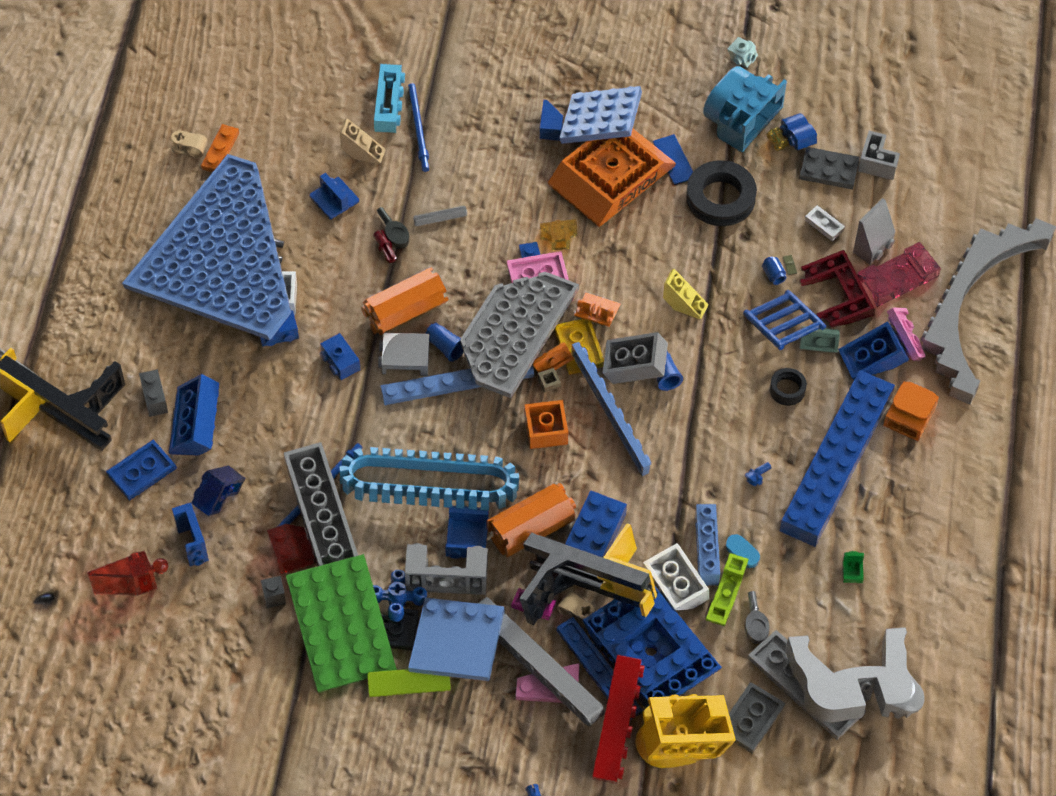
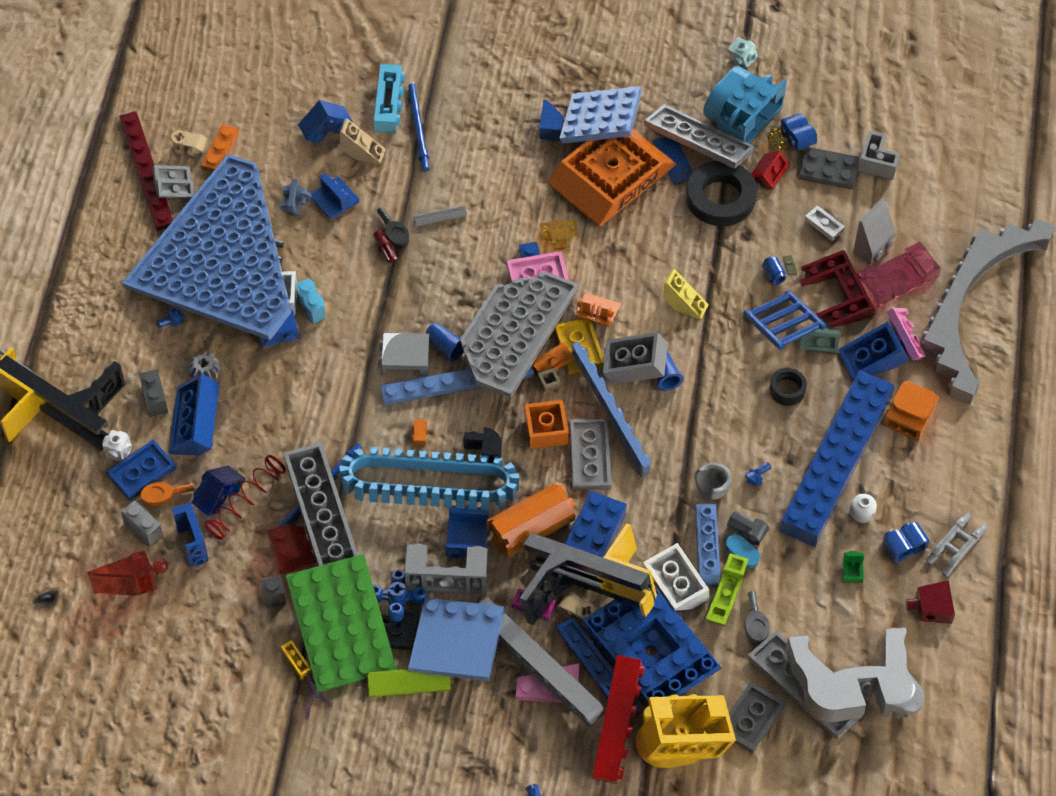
(117, 445): none -> white brick
(142, 523): none -> light grey brick
(144, 164): none -> dark red plate
(162, 493): none -> orange piece
(173, 181): none -> light grey slope
(174, 317): none -> blue plate
(205, 365): none -> light grey gear
(211, 522): none -> red piece
(296, 659): none -> yellow piece
(297, 197): none -> sand blue hips
(310, 301): none -> medium azure brick
(313, 691): none -> plant
(322, 119): none -> blue brick
(340, 357): blue brick -> none
(404, 301): orange brick -> none
(420, 433): none -> orange piece
(488, 442): none -> black brick
(590, 454): none -> light grey tile
(699, 136): none -> light grey plate
(713, 480): none -> light grey piece
(751, 529): none -> dark grey piece
(770, 168): none -> red panel
(863, 508): none -> white head
(905, 542): none -> blue brick
(933, 603): none -> dark red torso
(958, 553): none -> light grey piece

